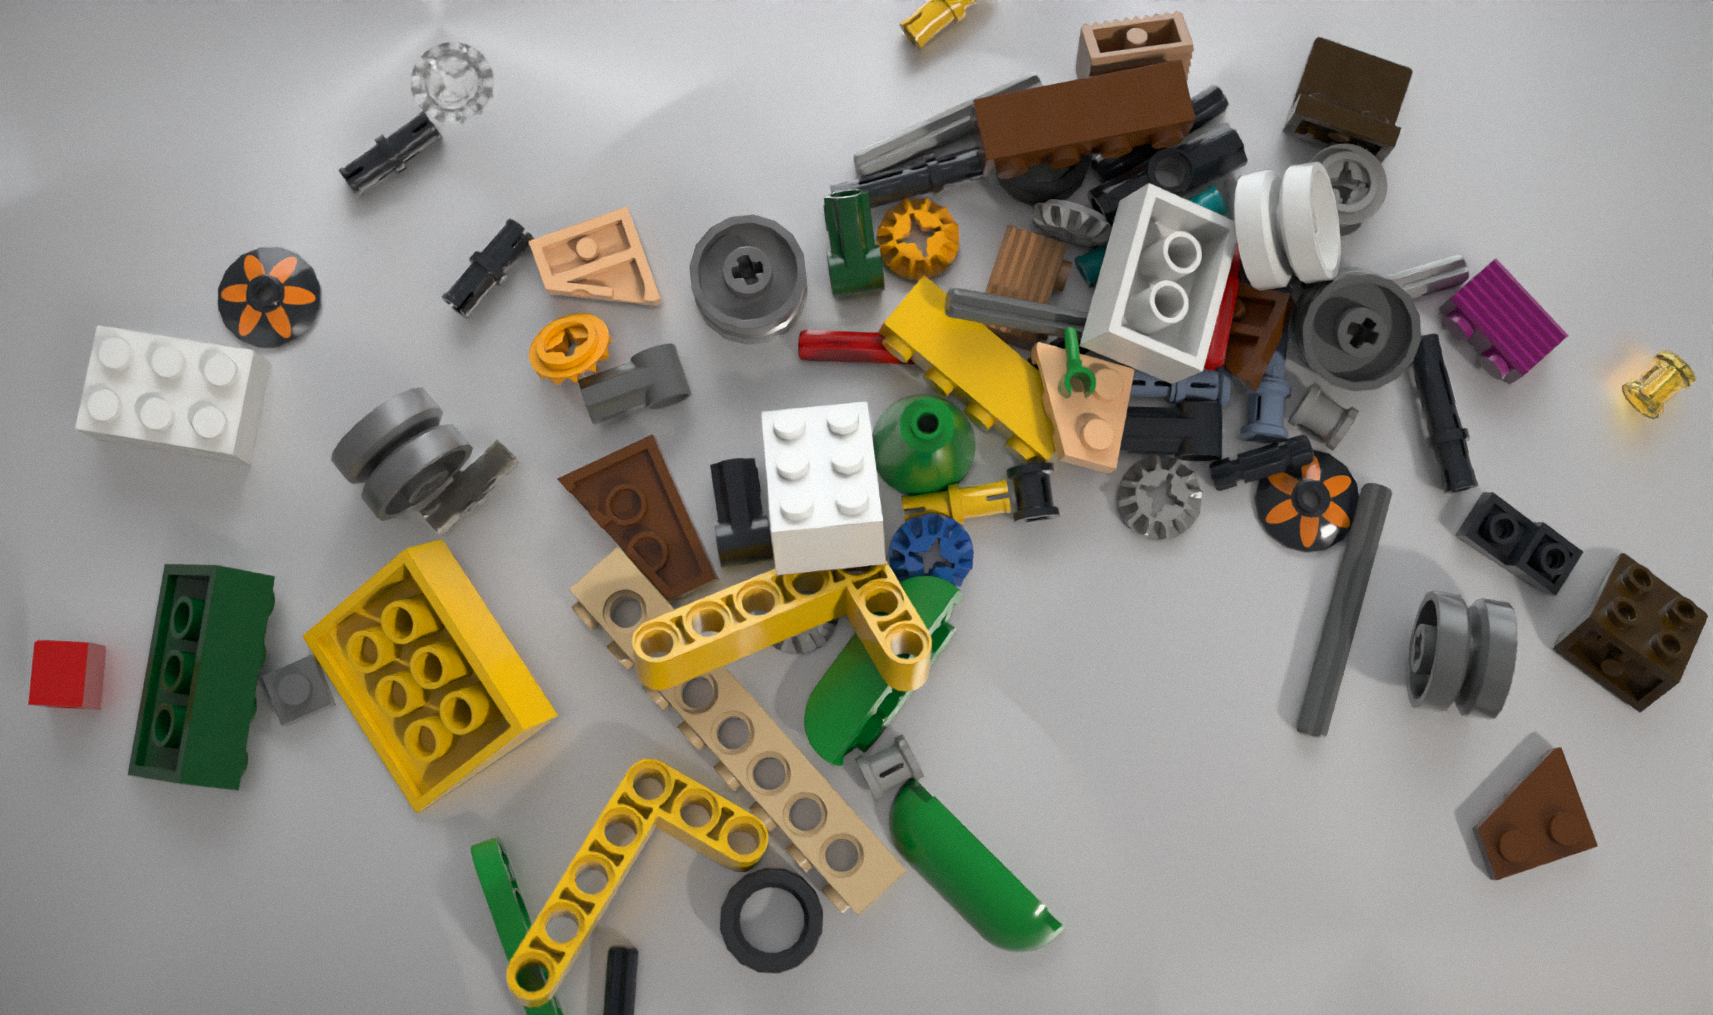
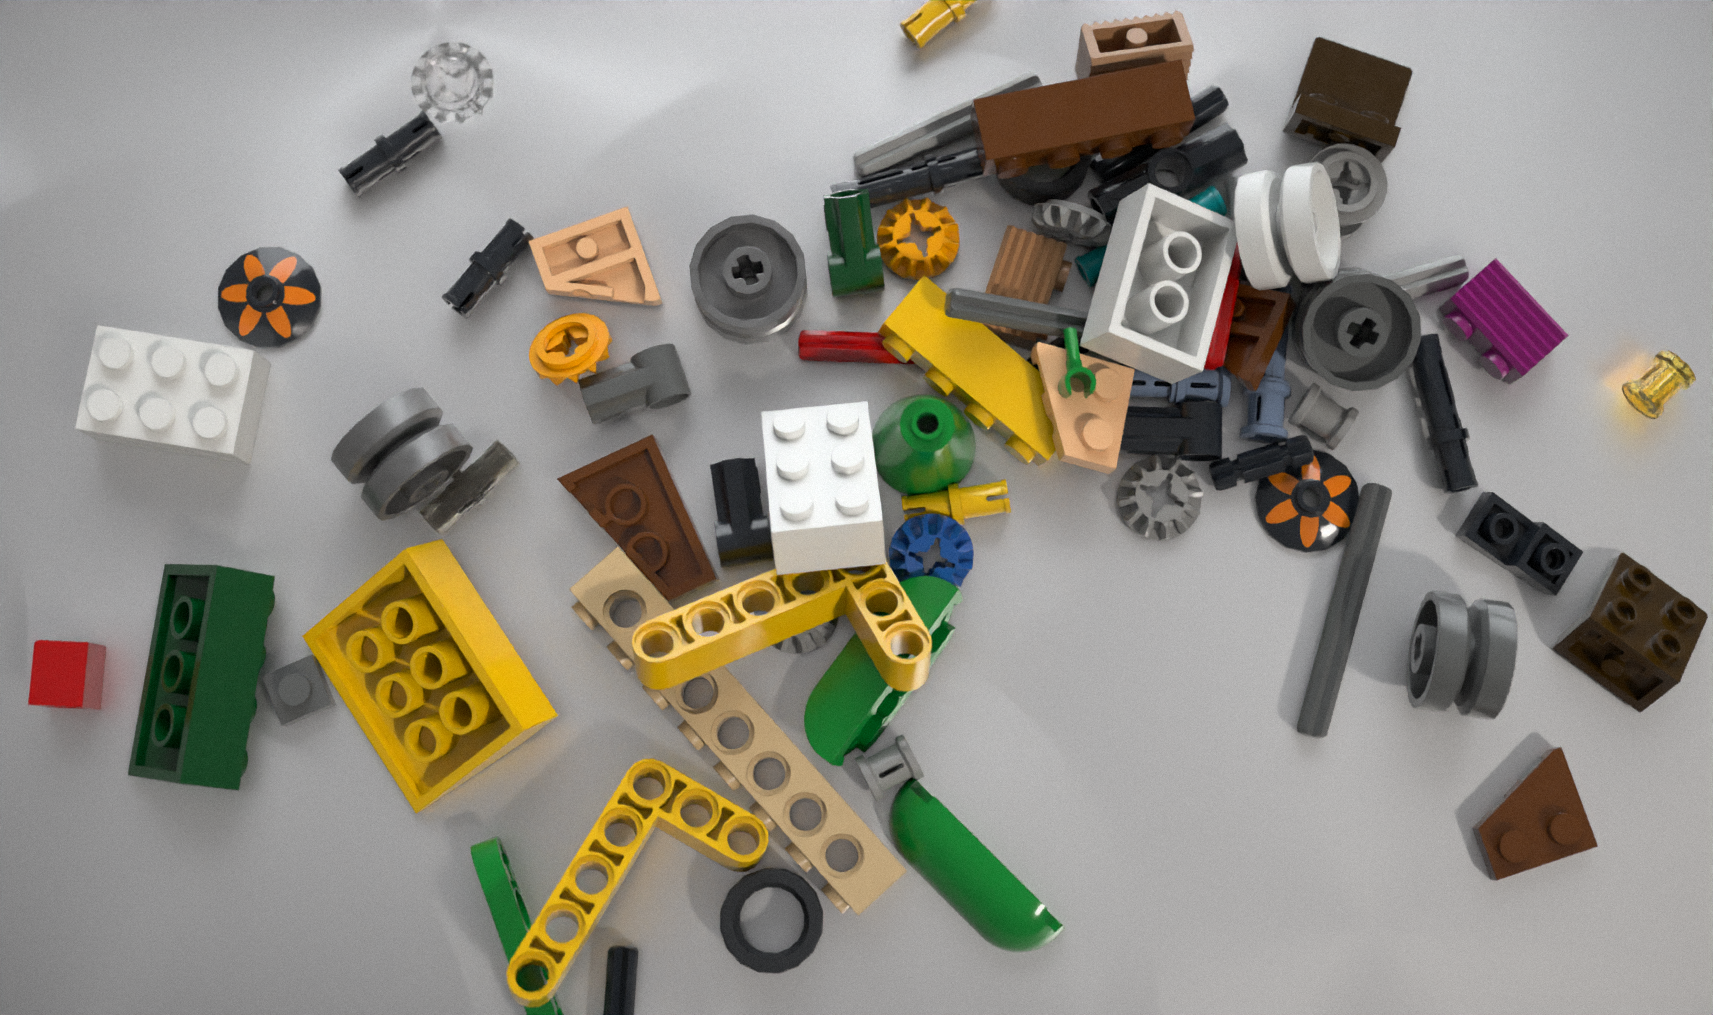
(1033, 492): black bush -> none

